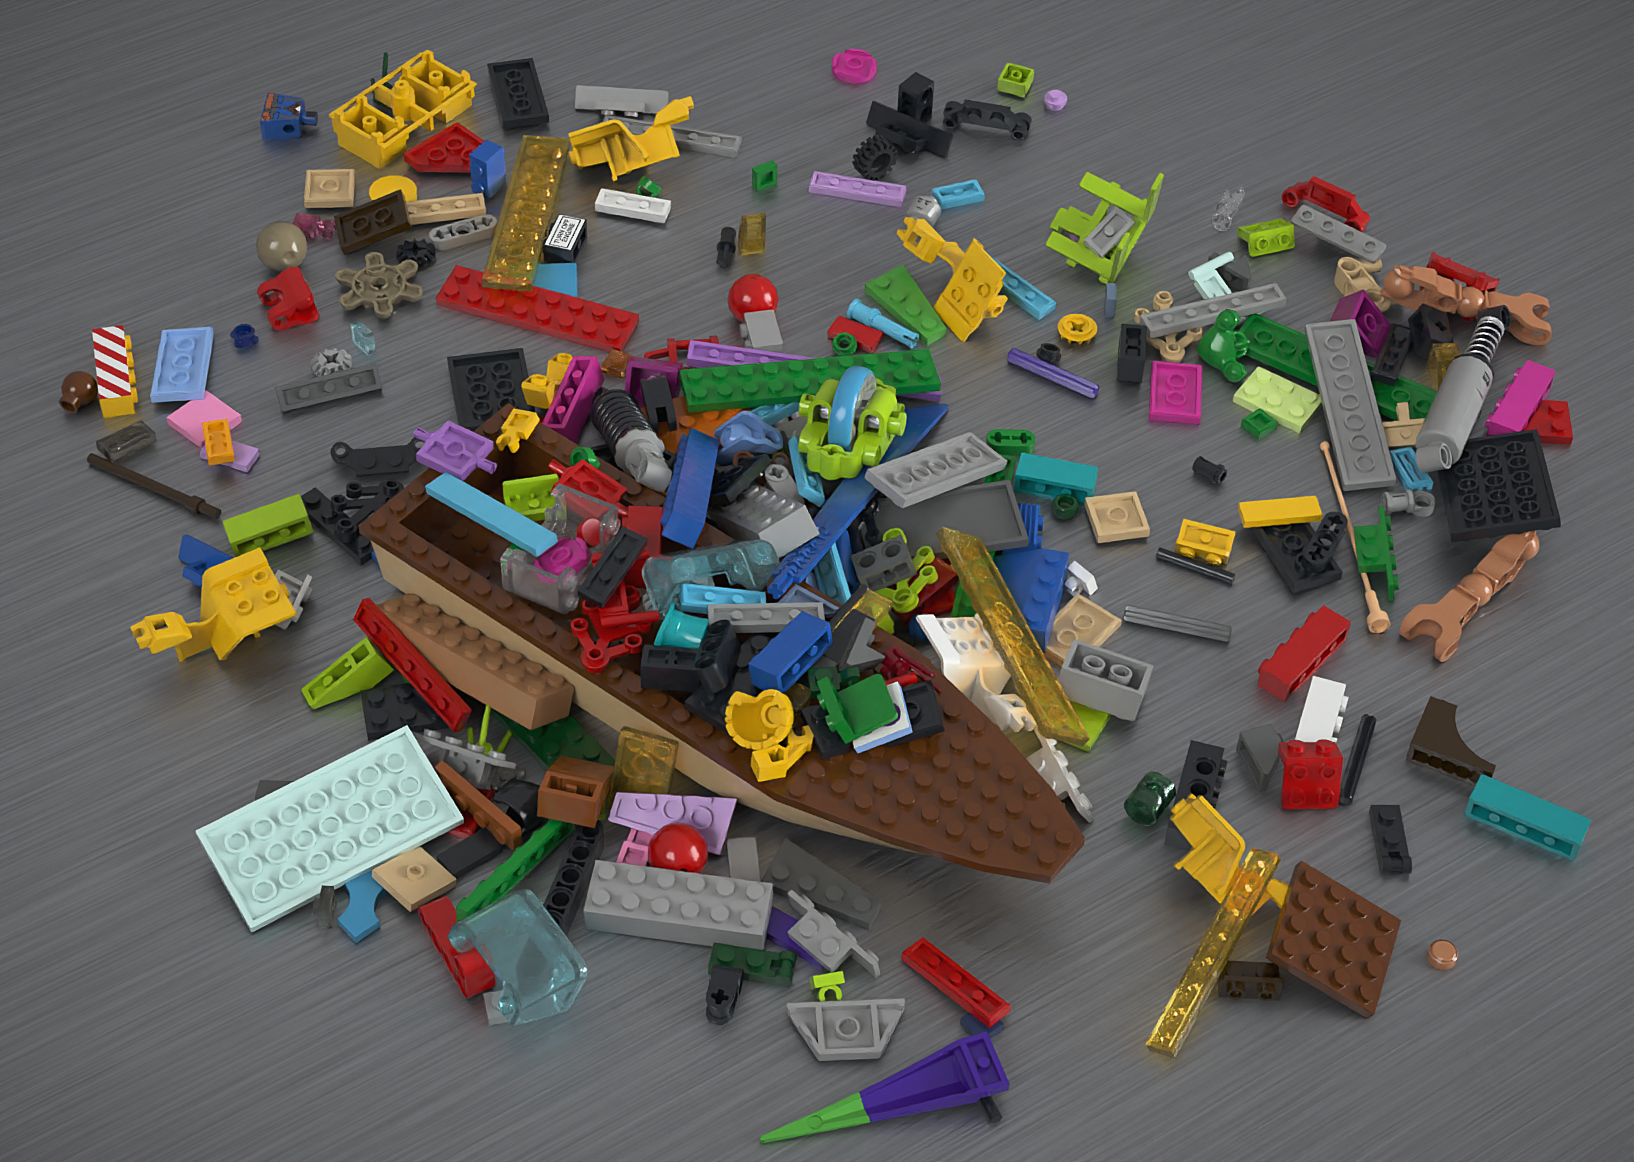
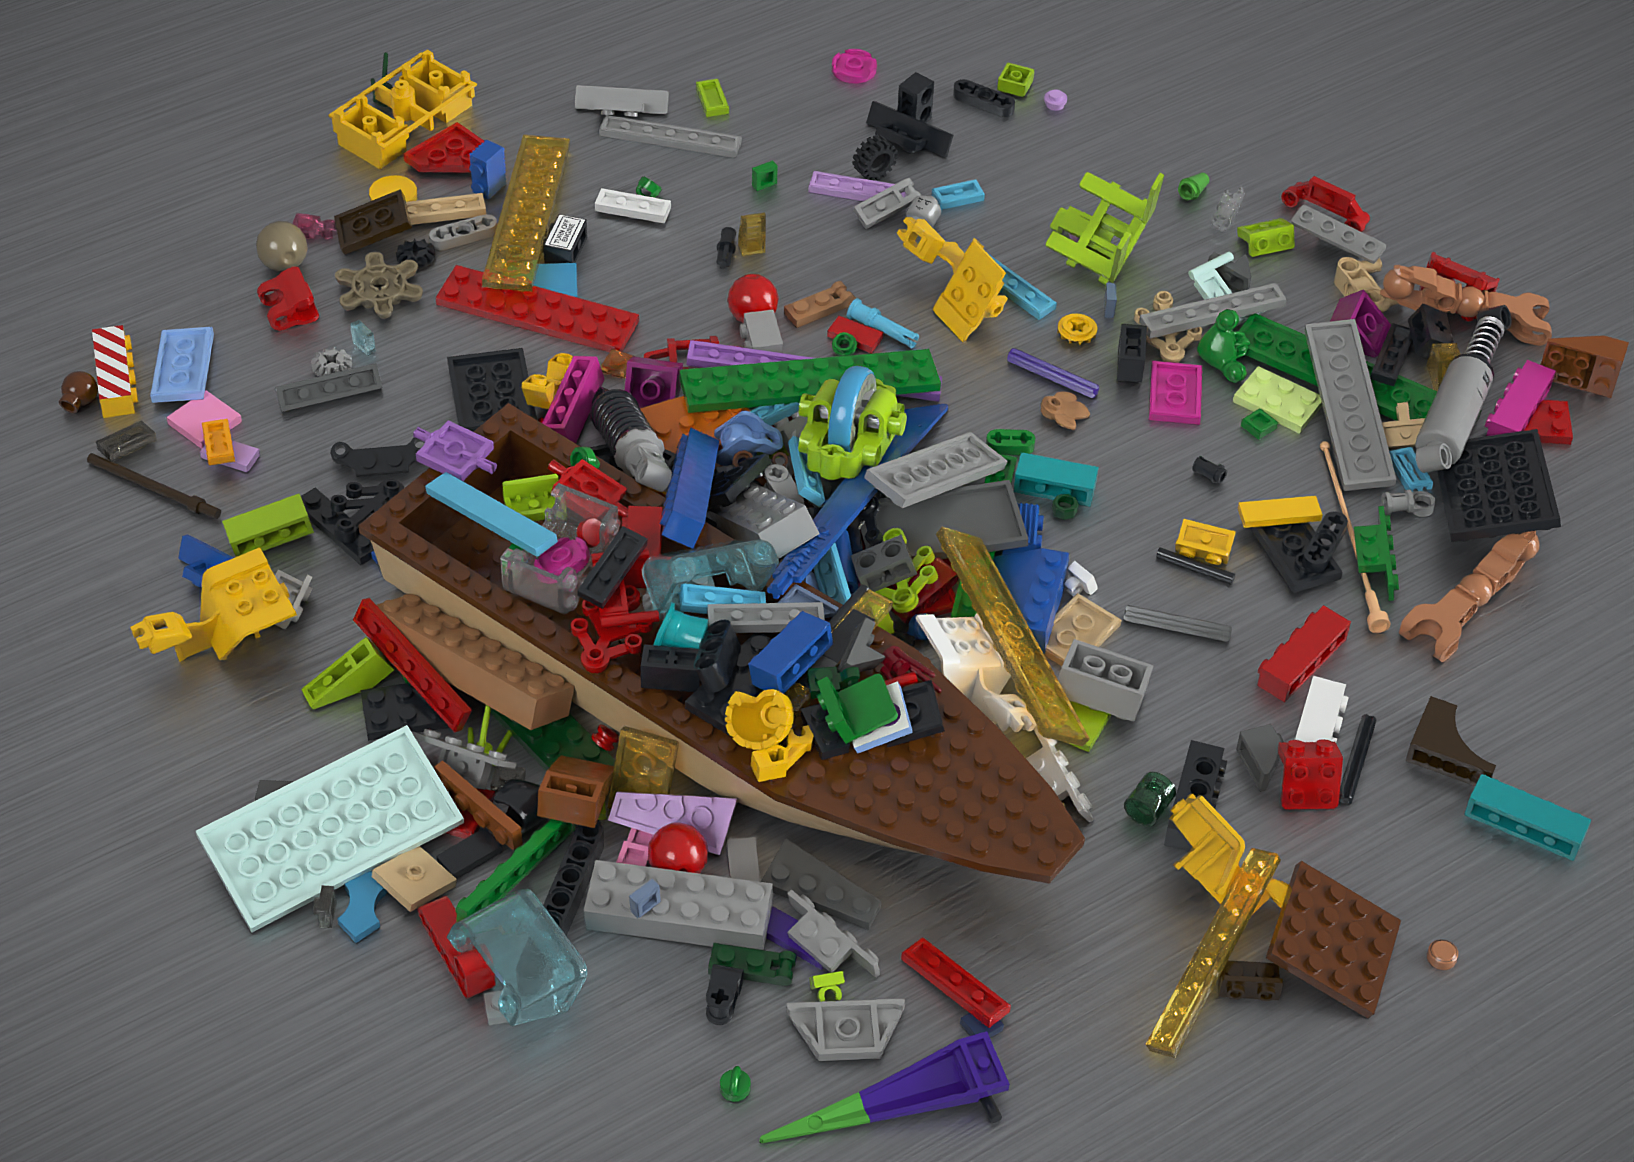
(244, 336): clear blue plate -> none
(285, 117): blue torso -> none
(329, 188): tan plate -> none
(516, 427): yellow plate -> none
(518, 93): black plate -> none
(605, 737): none -> red bush
(624, 151): yellow piece -> none
(645, 898): none -> sand blue tile
(658, 403): black piece -> none
(712, 97): none -> lime tile
(735, 1084): none -> green tile
(819, 305): none -> medium nougat plate
(886, 203): none -> light grey plate
(905, 301): bright green wing -> none
(987, 115): black plate -> none
(997, 104): none -> black beam
(1049, 353): black plate -> none
(1064, 409): none -> medium nougat plate
(1108, 232): light grey plate -> none
(1117, 517): tan plate -> none
(1192, 186): none -> bright green cone
(1390, 839): black plate -> none
(1586, 362): none -> dark orange slope

